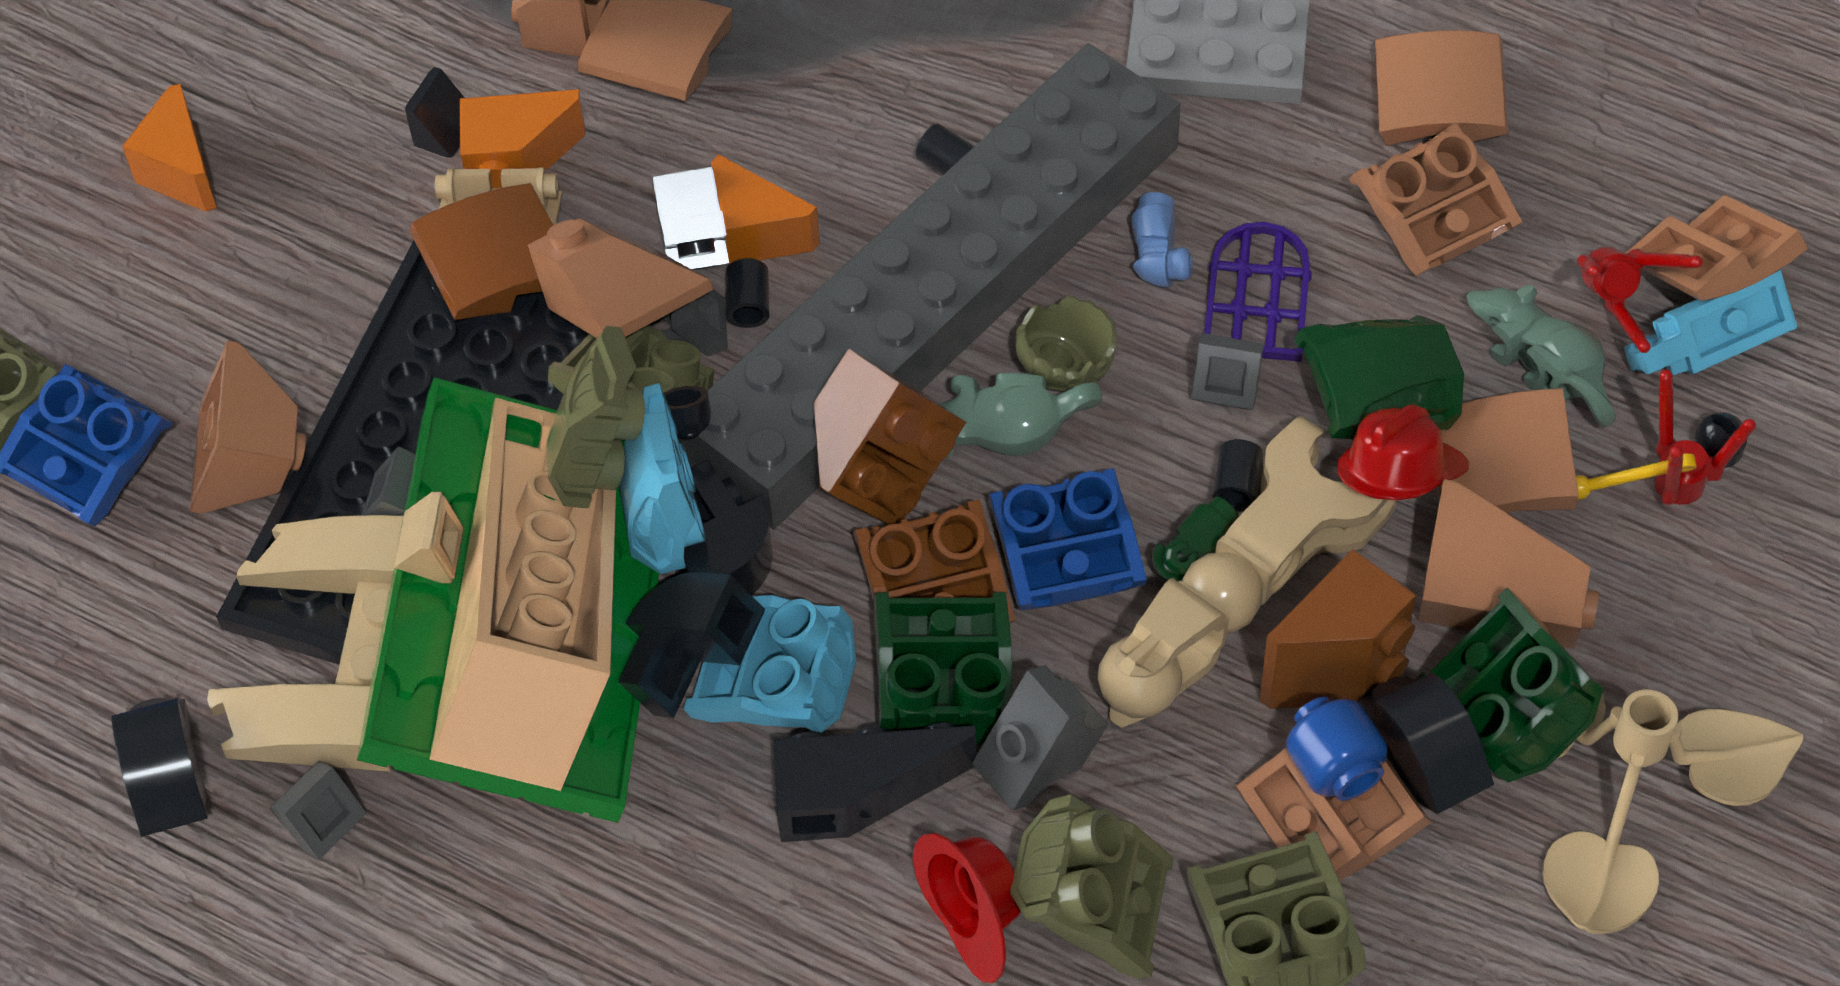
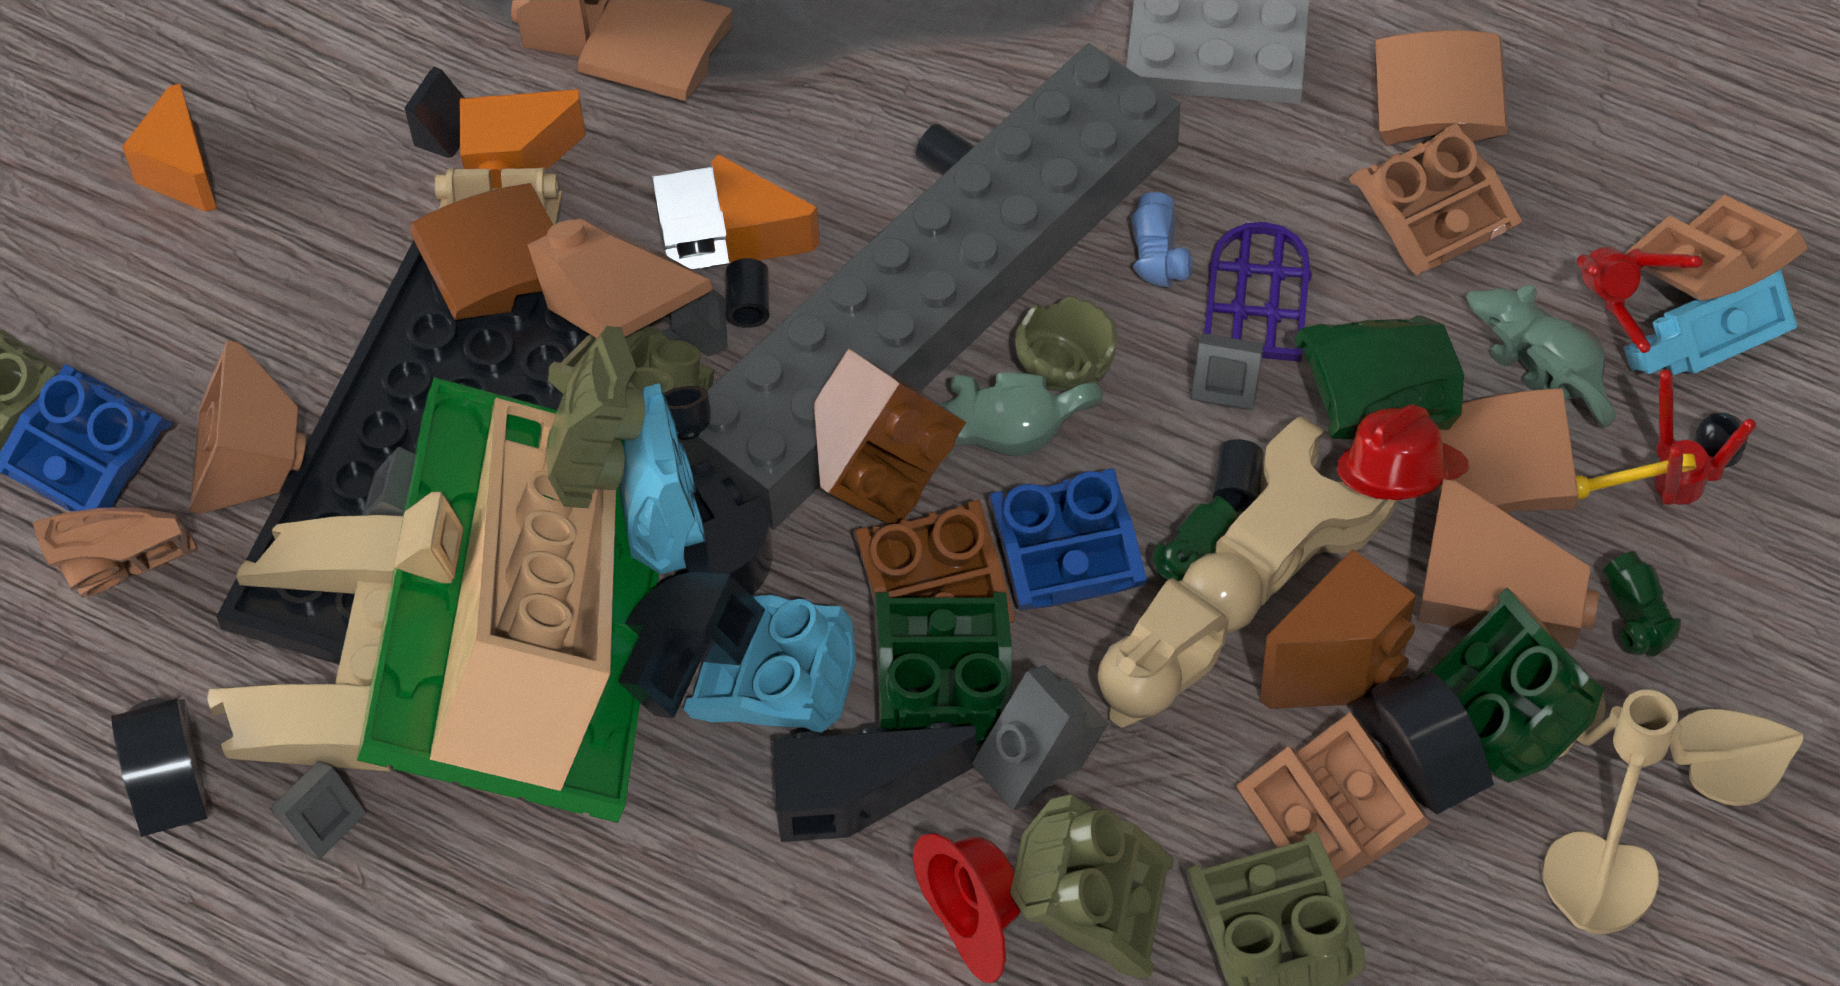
(106, 544): none -> nougat slope
(1337, 748): blue head -> none
(1640, 598): none -> dark green arm

